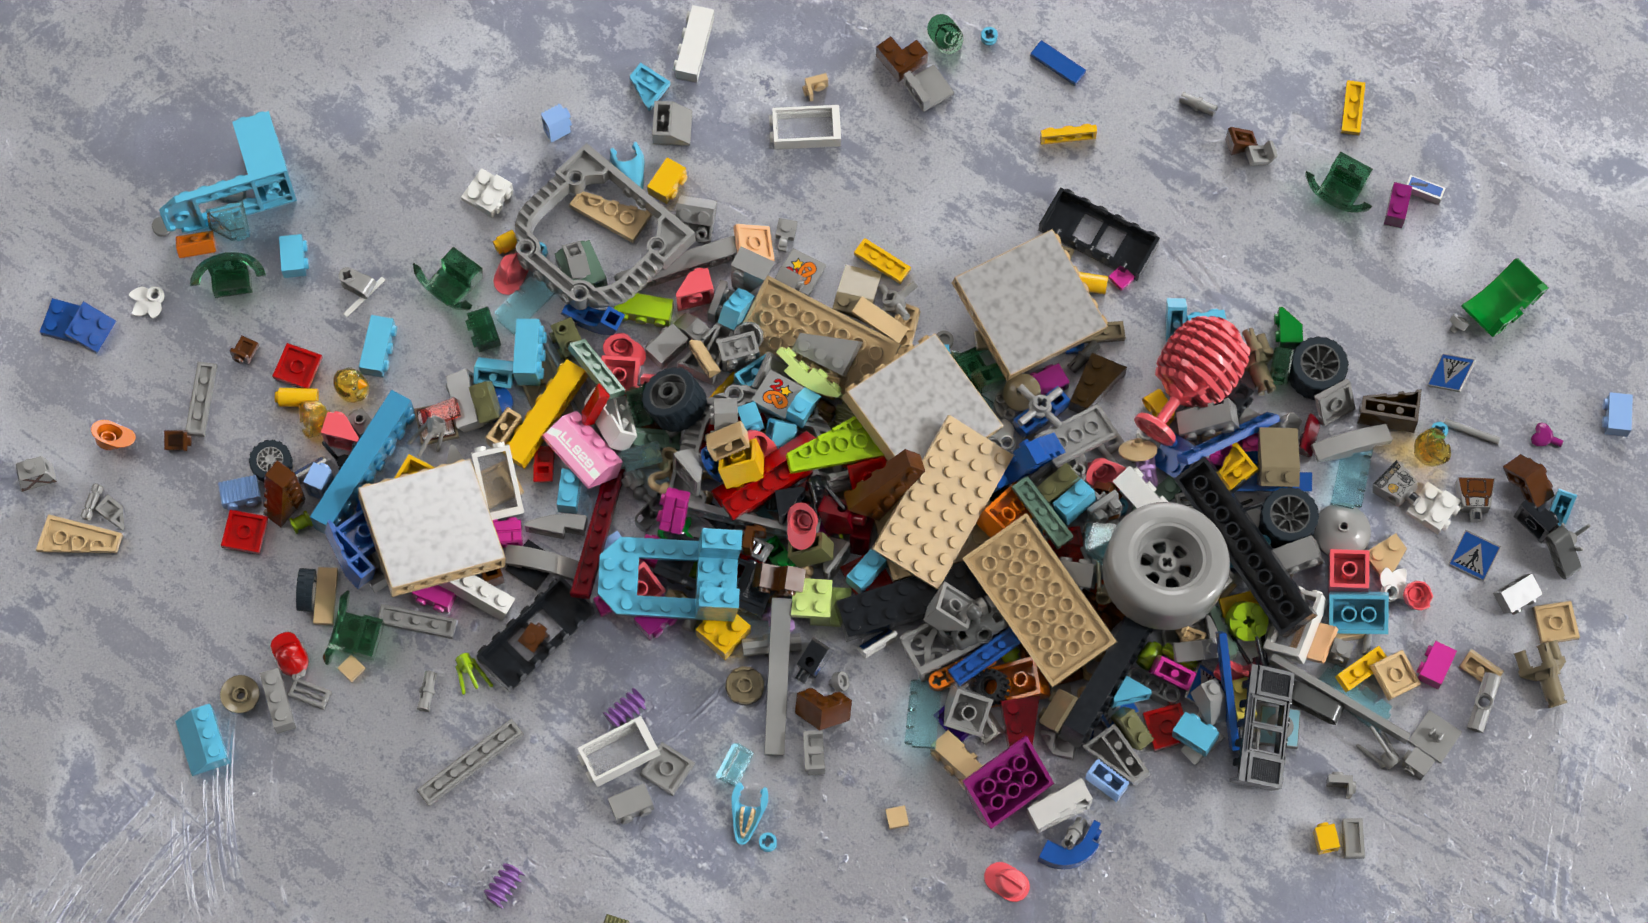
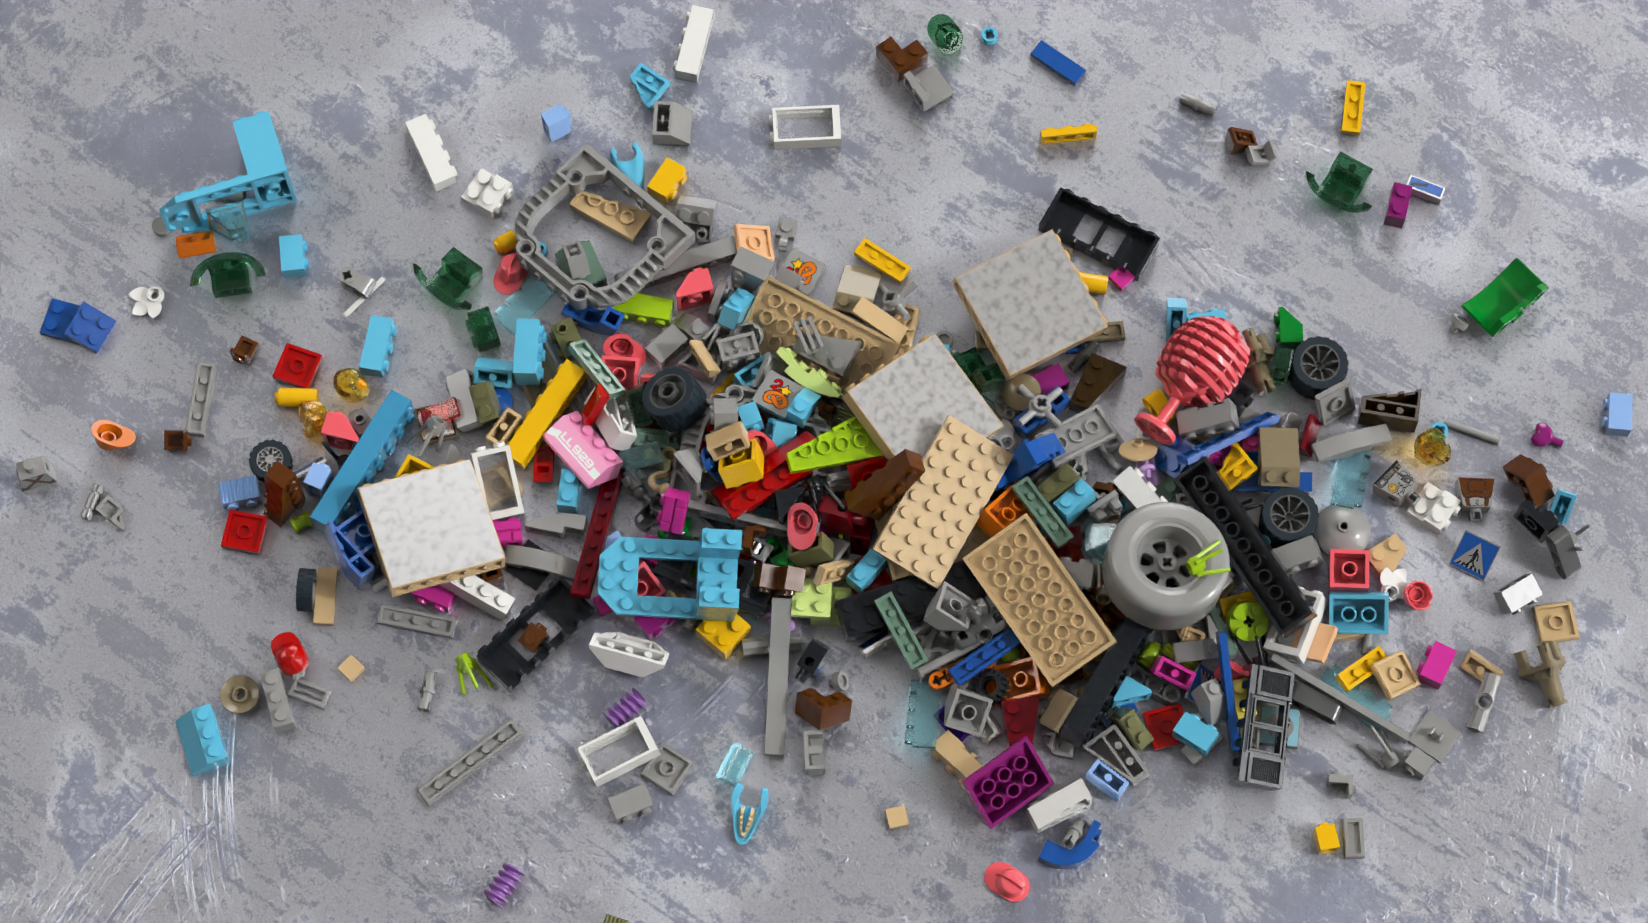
(75, 537): tan wing -> none
(353, 633): clear green piece -> none
(431, 153): none -> white brick
(628, 653): none -> white wedge
(744, 685): dark tan tile -> none
(772, 846): medium azure bush -> none
(803, 323): none -> light grey tile
(815, 83): tan bracket -> none
(833, 571): none -> tan tile
(900, 630): none -> sand green plate
(1103, 471): coral piece -> none
(1197, 563): none -> lime plant
(1340, 652): light grey brick -> none
(1451, 372): piece -> none

